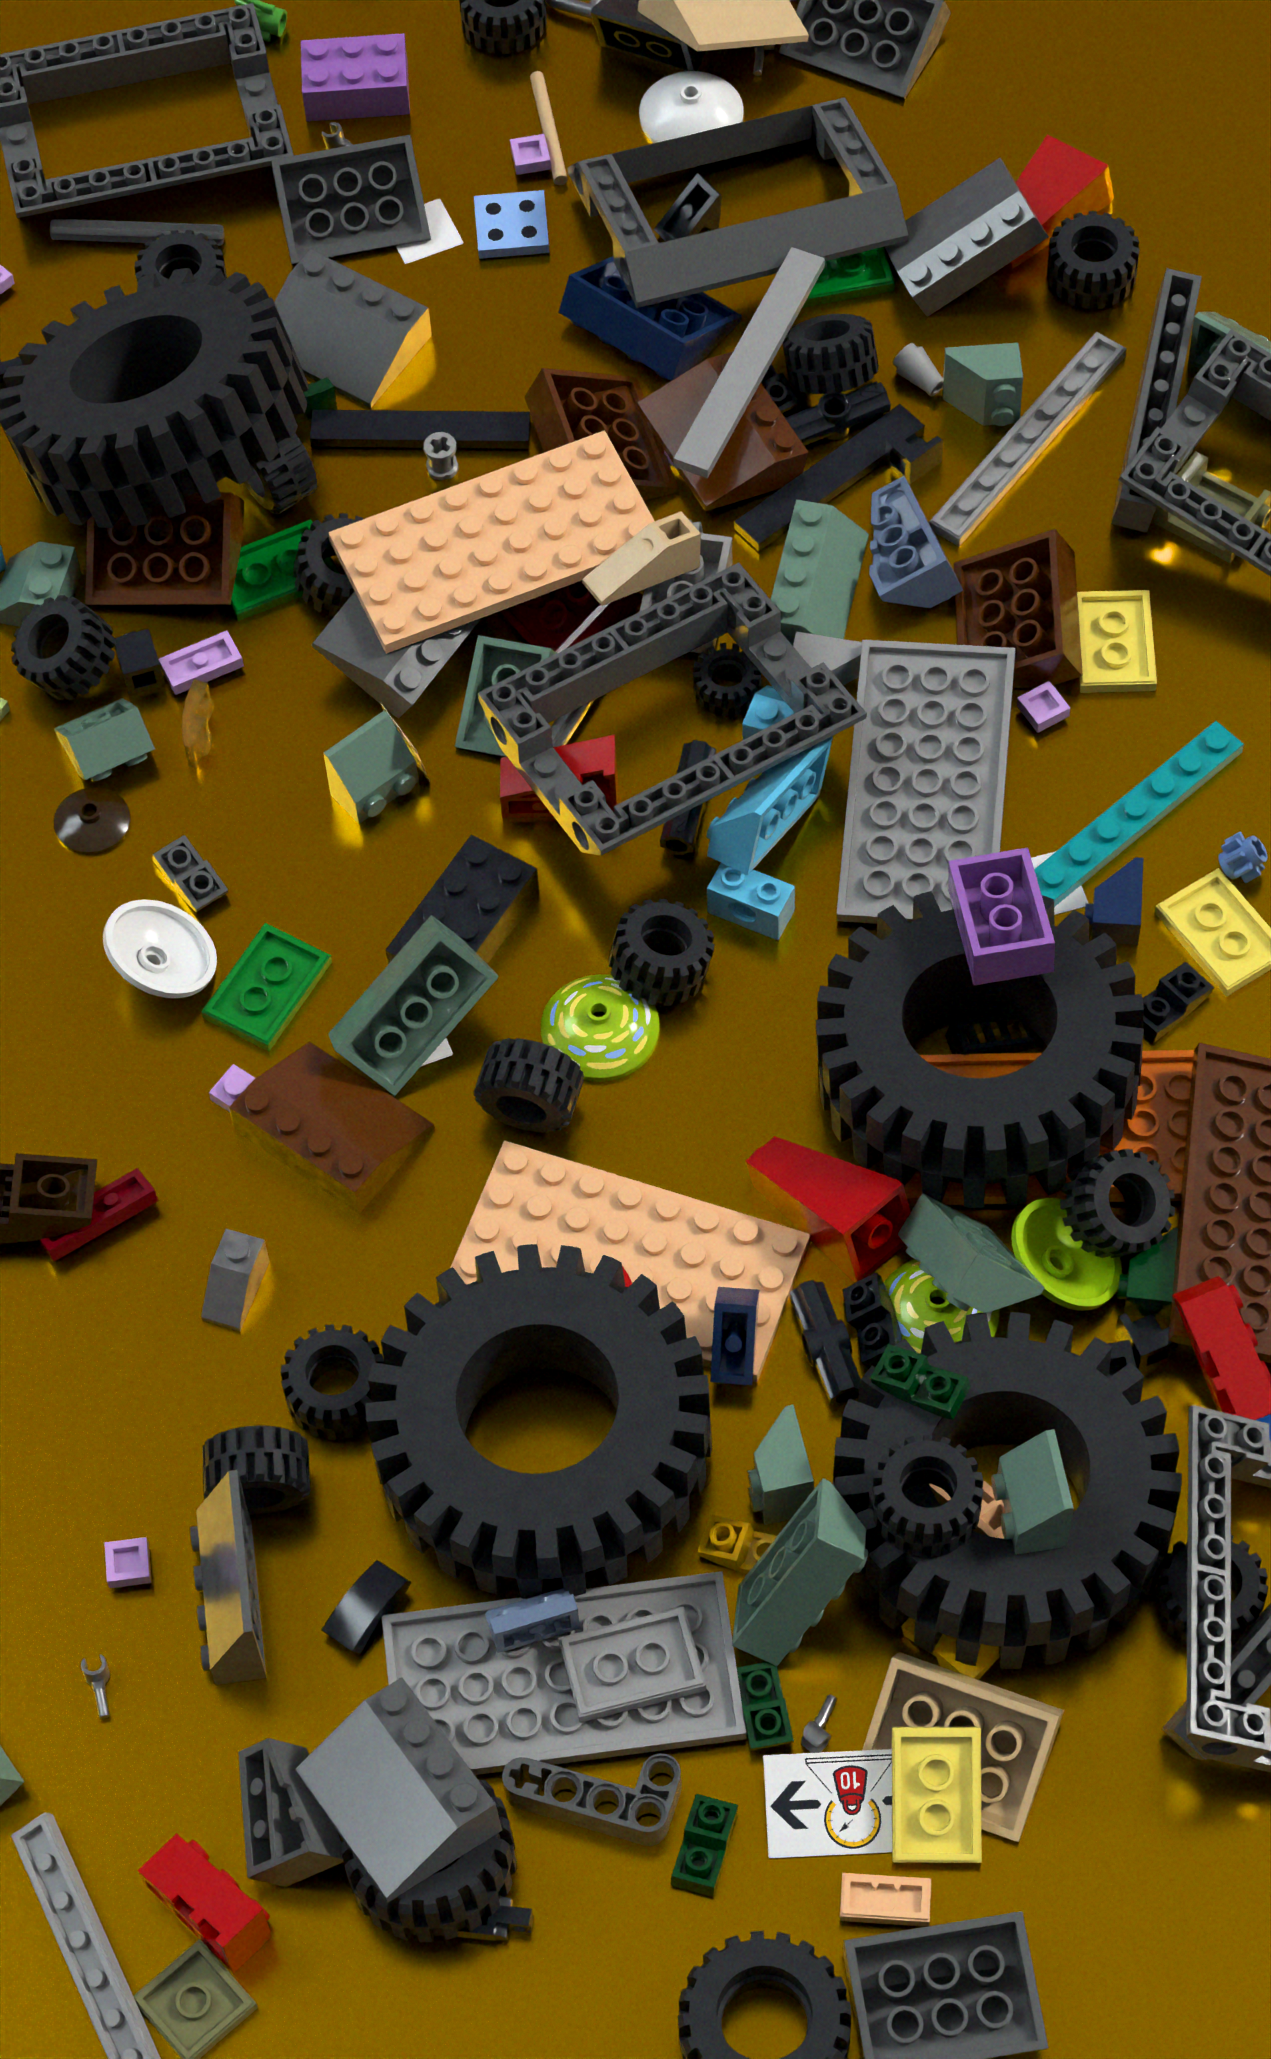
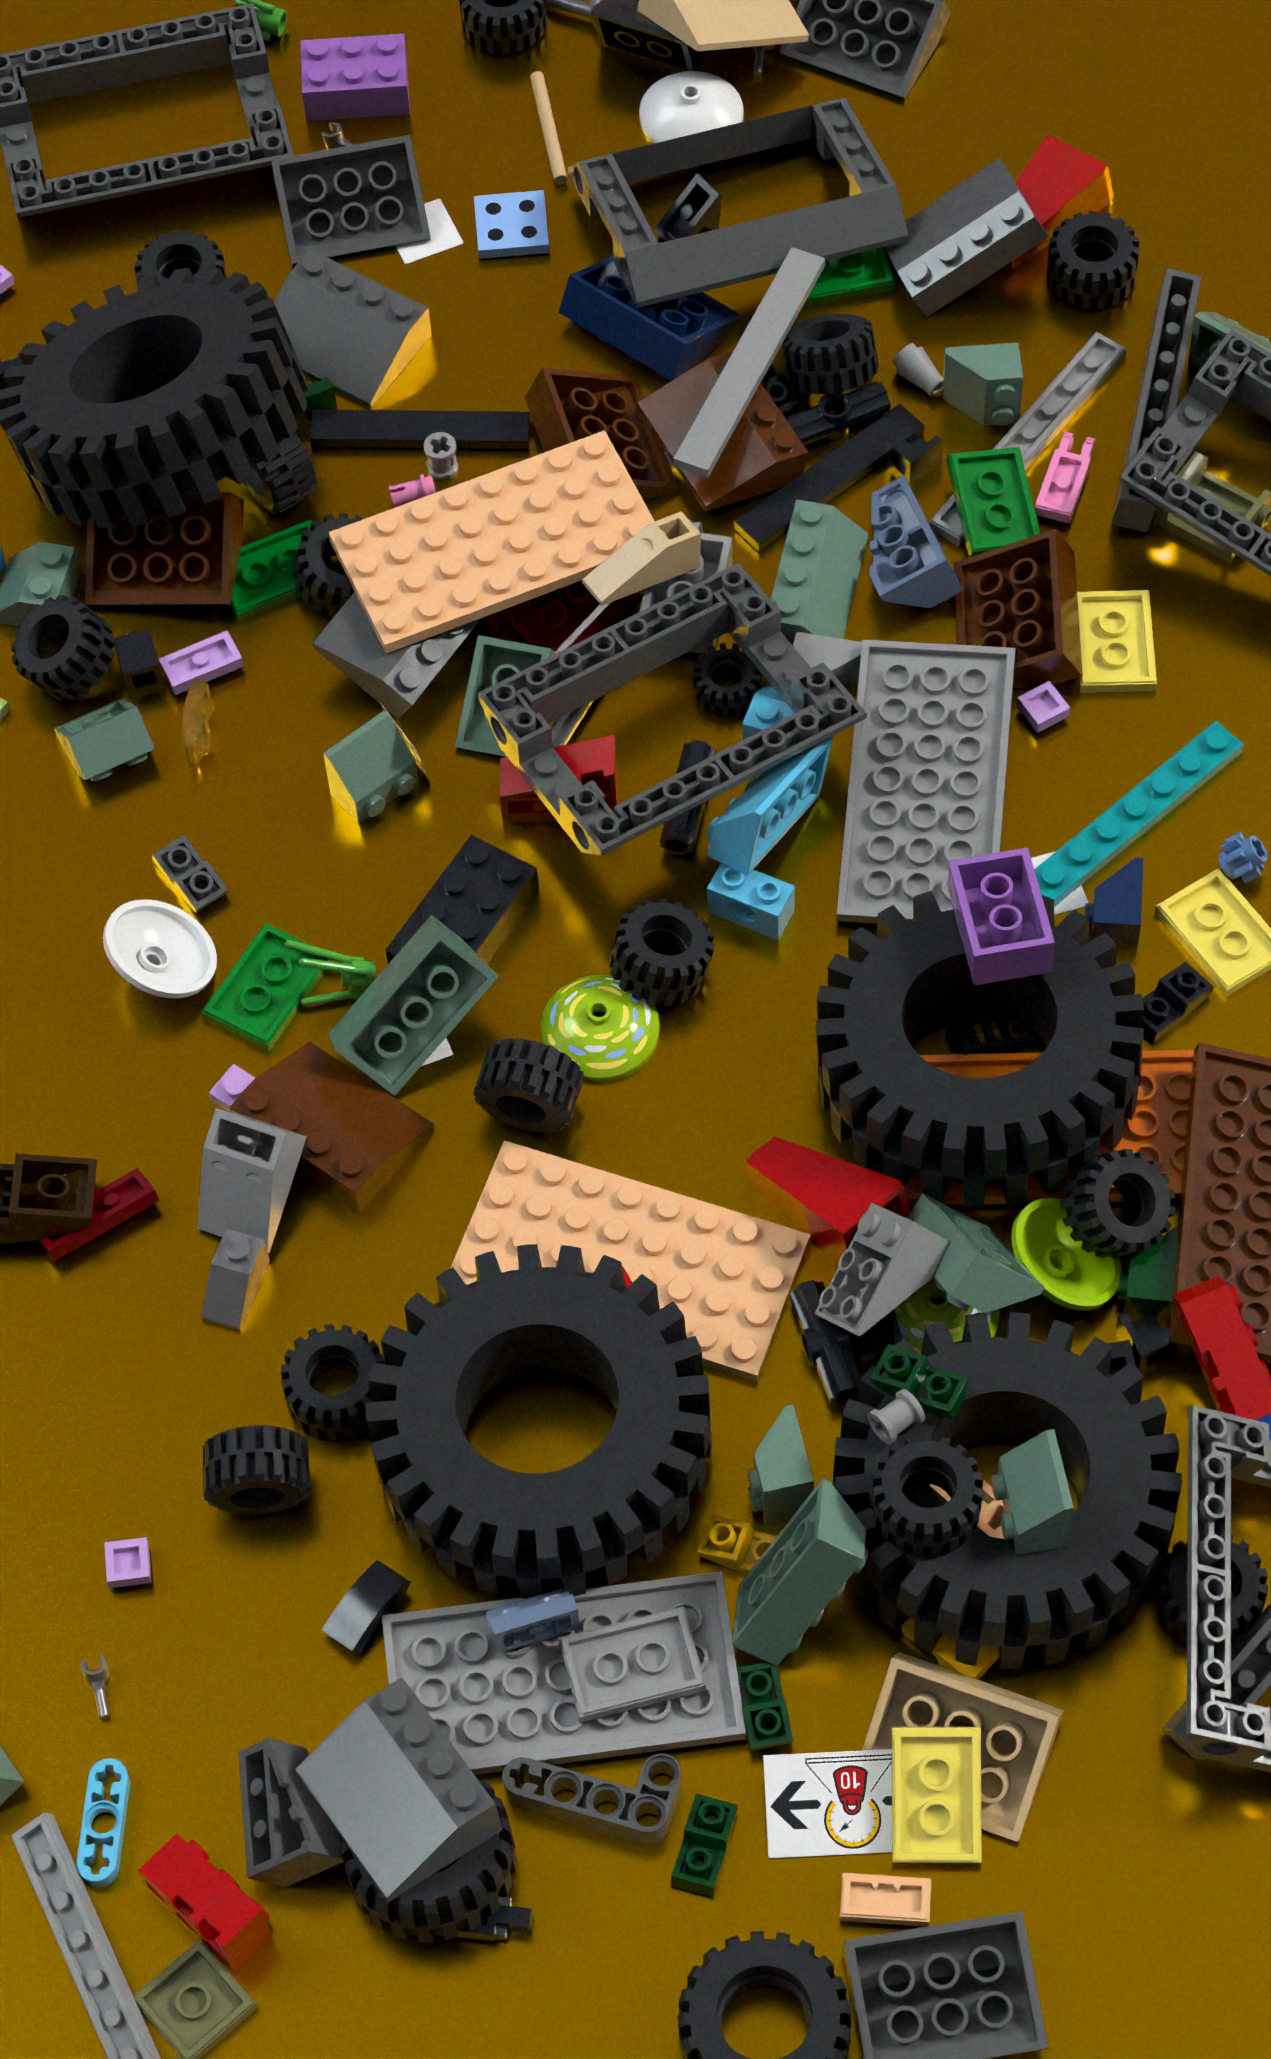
(96, 832): dark brown dish -> none
(111, 1854): none -> medium azure beam
(126, 230): dark grey axle -> none
(228, 1585): dark grey slope -> none
(246, 1175): none -> light grey slope
(355, 972): none -> bright green plant
(412, 490): none -> bright pink pin
(530, 154): lavender plate -> none
(734, 1335): dark blue slope -> none
(814, 1737): flat silver hand -> none
(880, 1269): none -> light grey slope
(896, 1416): none -> light grey bush
(992, 498): none -> green tile
(1064, 480): none -> bright pink hinge

